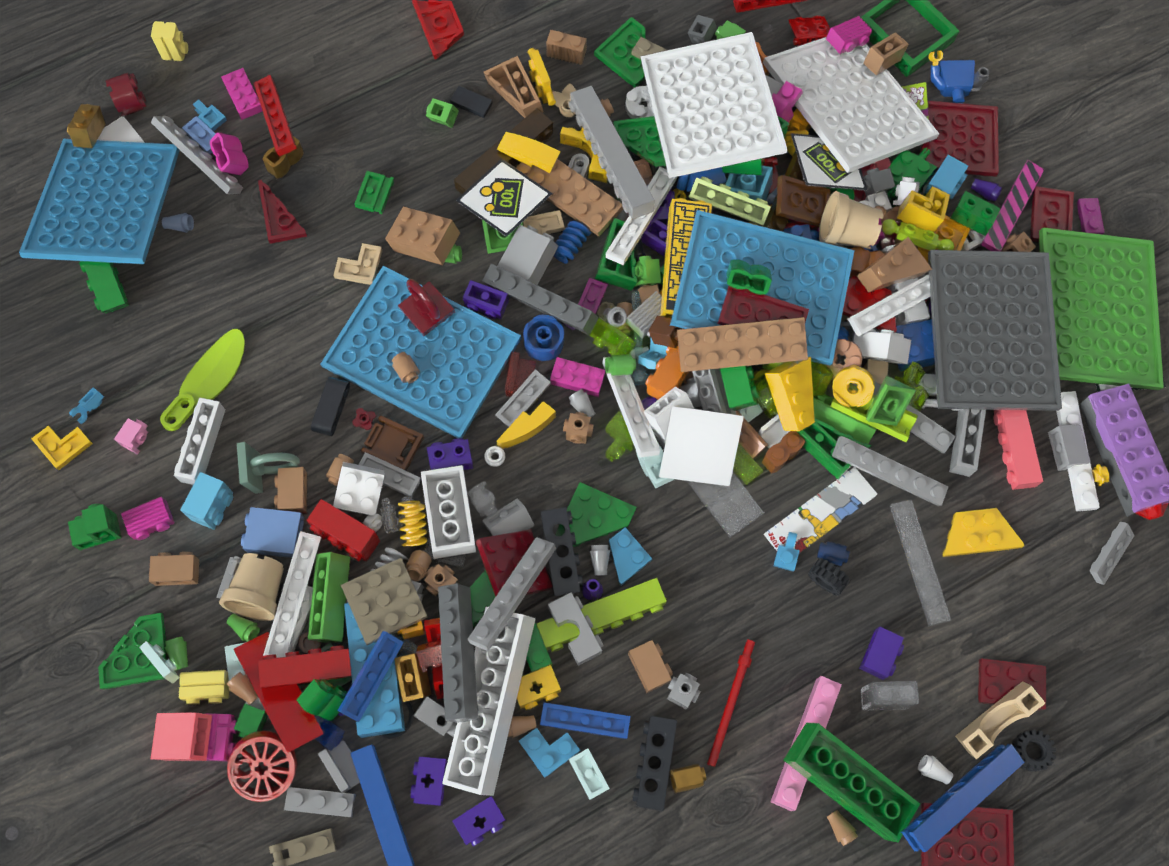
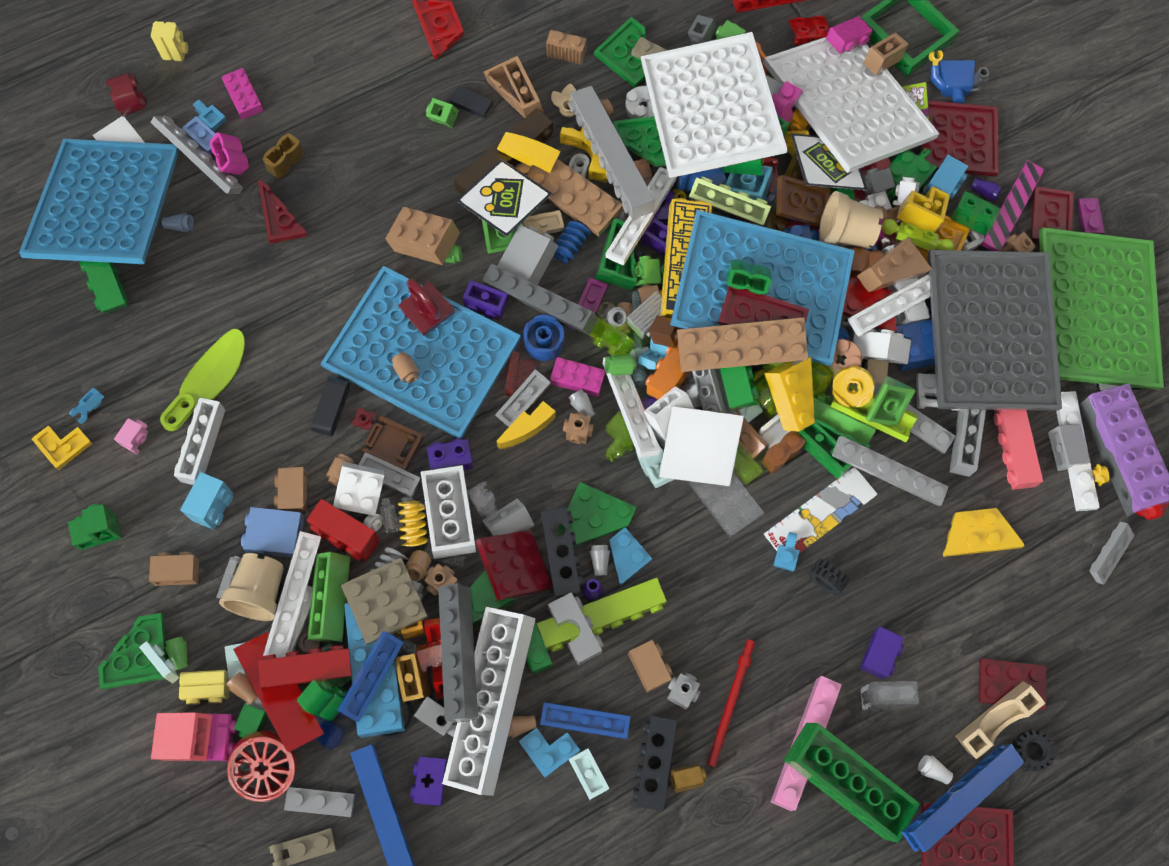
(86, 126): pearl gold brick -> none
(147, 518): dark pink brick -> none
(243, 627): bright green cone -> none
(252, 465): sand green tile -> none
(275, 115): red plate -> none
(340, 766): light grey panel -> none
(360, 271): tan plate -> none
(374, 192): green plate -> none
(486, 809): dark purple brick -> none
(494, 450): white plate -> none
(511, 594): light grey plate -> none
(540, 76): yellow plate -> none
(543, 677): yellow brick -> none
(833, 553): dark blue brick -> none
(842, 828): medium nougat cone -> none
(912, 378): clear neon green brick -> none
(920, 563): clear plate -> none

